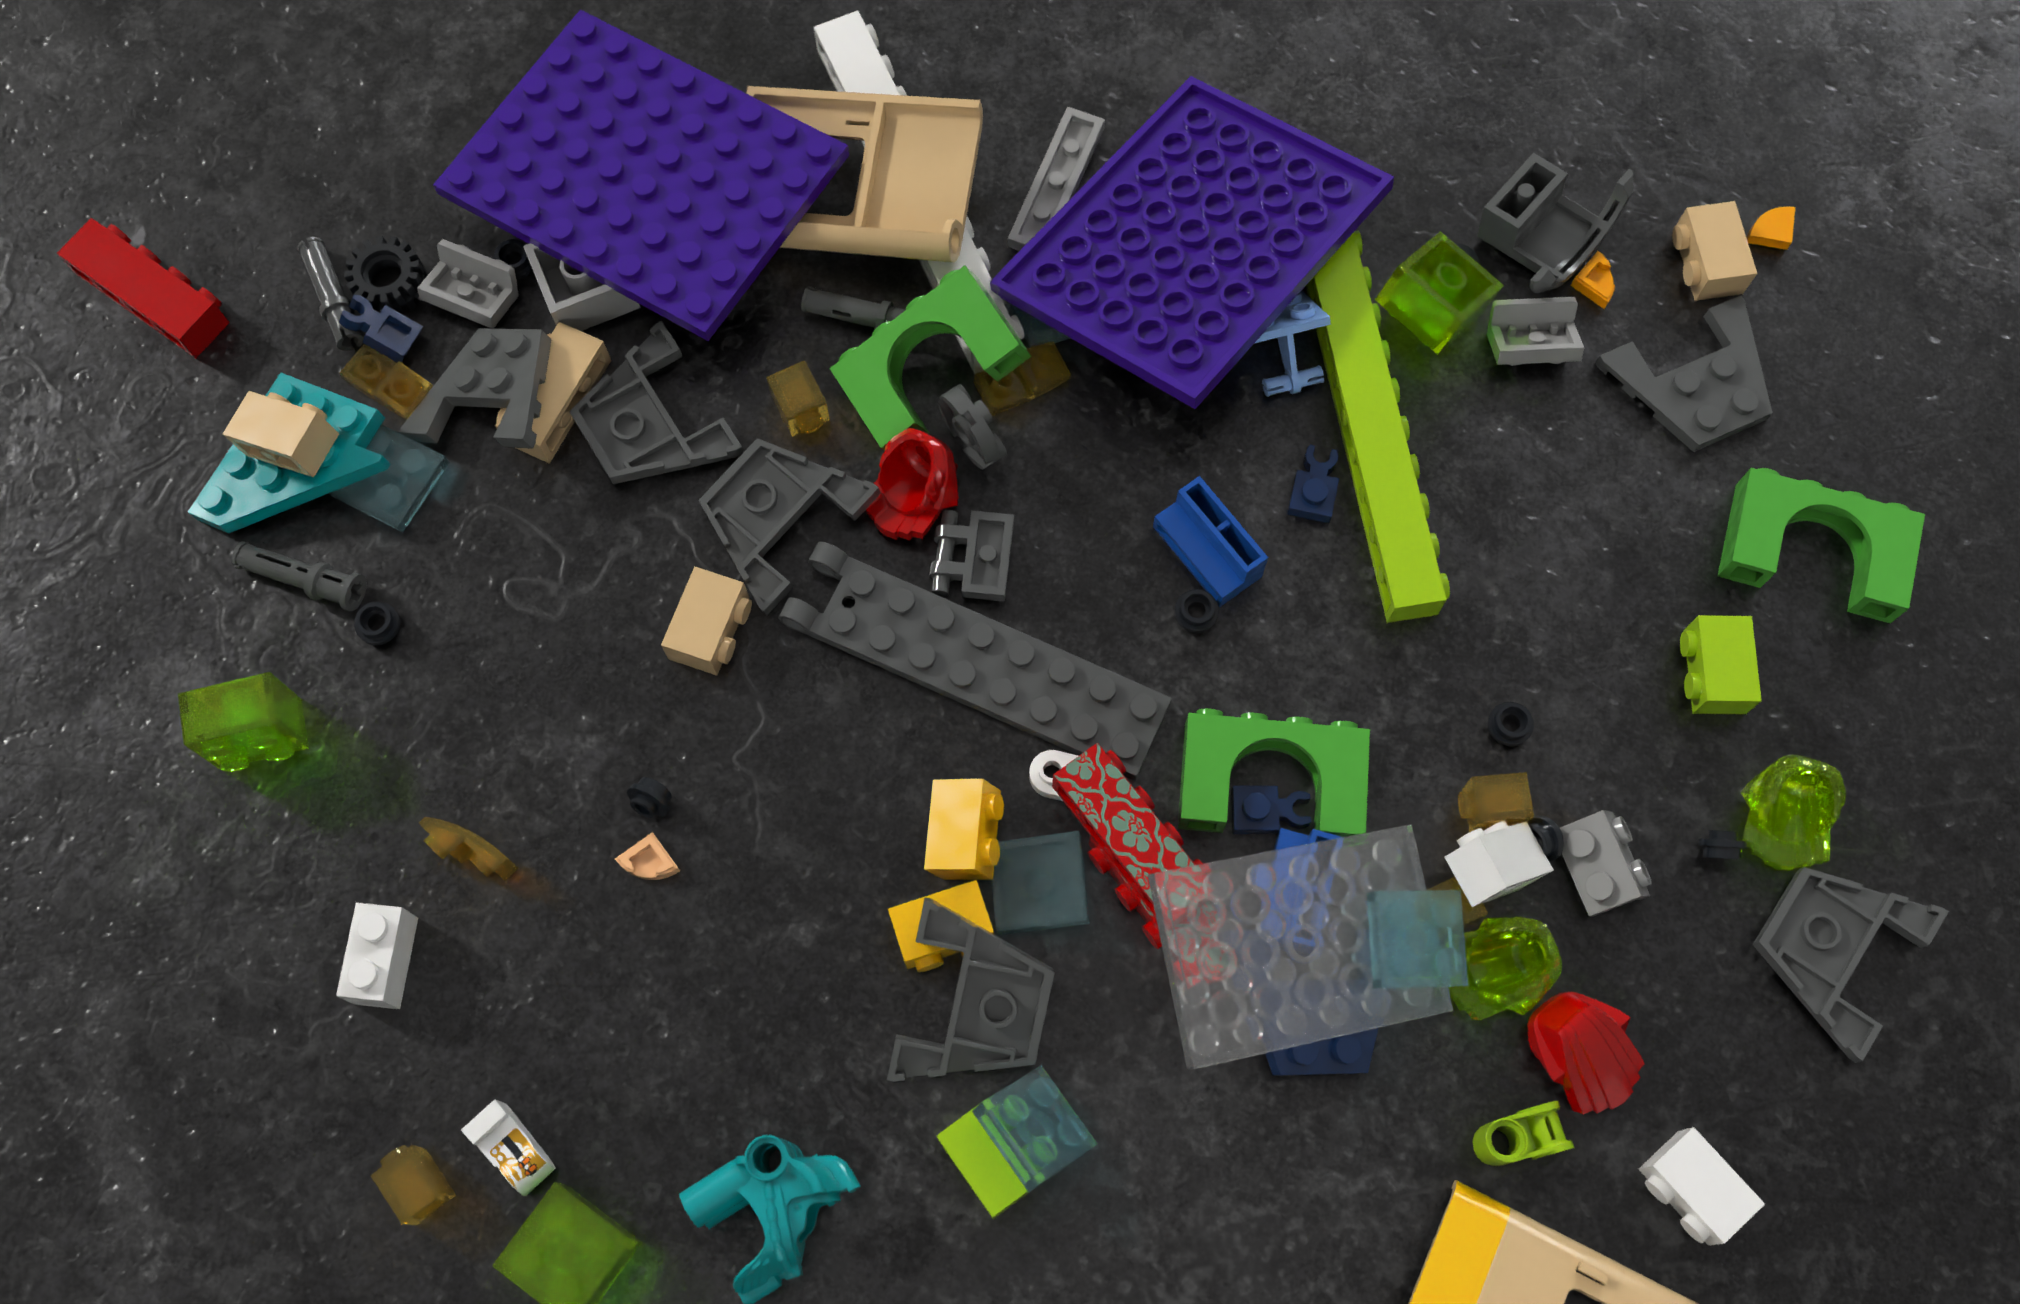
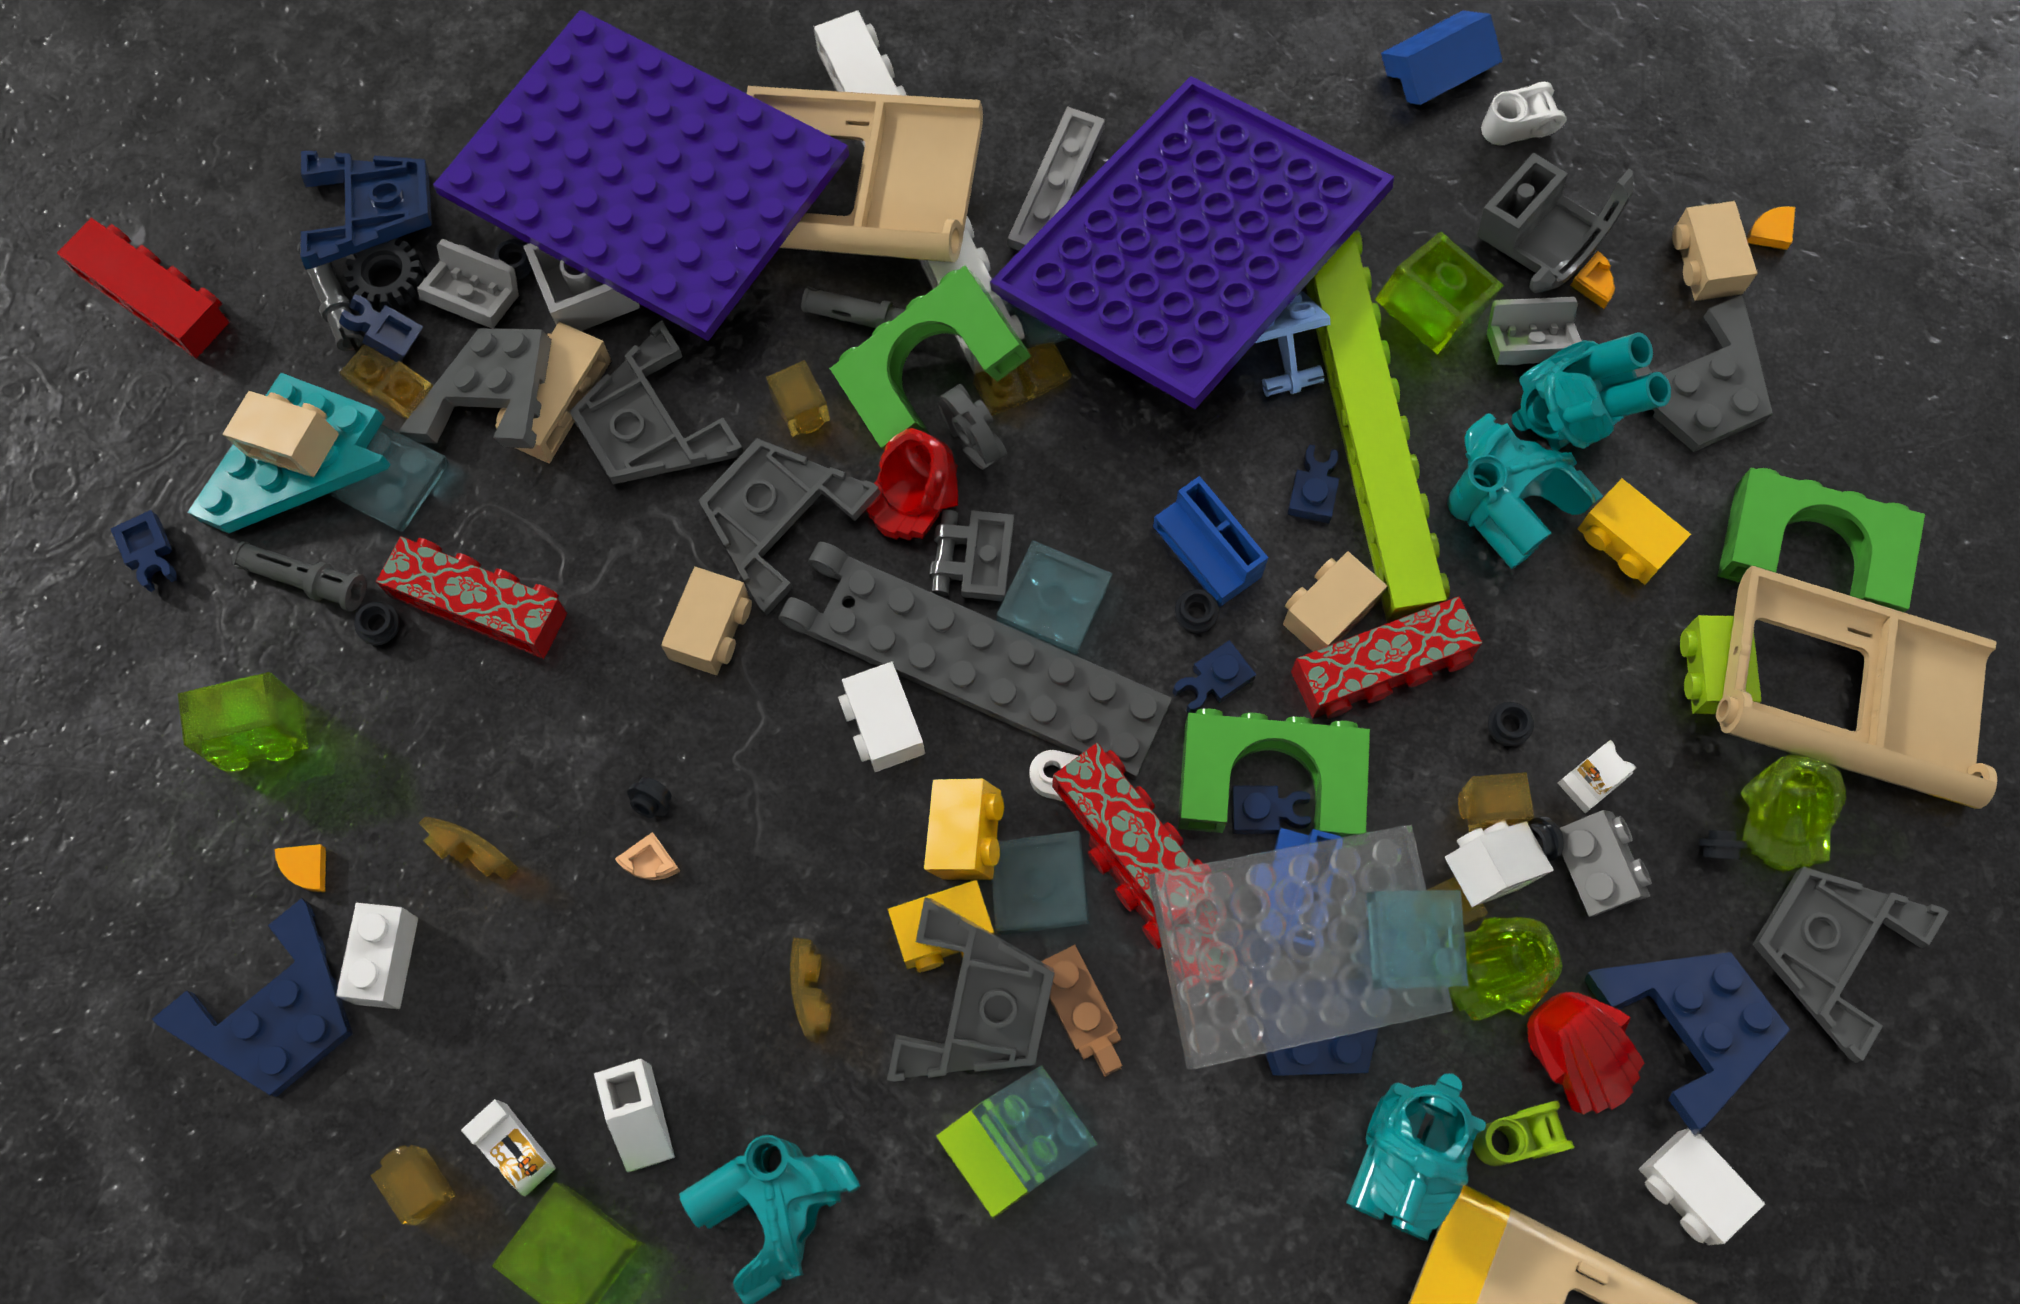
(143, 546): none -> dark blue plate
(280, 1027): none -> dark blue wing
(304, 866): none -> light orange tile
(381, 203): none -> dark blue wing
(473, 596): none -> red brick
(634, 1114): none -> white slope
(809, 1003): none -> clear yellow slope
(883, 717): none -> white brick
(1054, 597): none -> clear light blue plate
(1083, 1010): none -> medium nougat hinge
(1218, 674): none -> dark blue plate
(1334, 603): none -> tan brick
(1386, 658): none -> red brick
(1411, 1175): none -> teal helmet
(1443, 55): none -> blue piece
(1505, 472): none -> teal helmet
(1522, 115): none -> white piece
(1588, 390): none -> teal helmet
(1596, 777): none -> white leg
(1633, 531): none -> yellow brick
(1714, 1013): none -> dark blue wing
(1915, 699): none -> tan piece

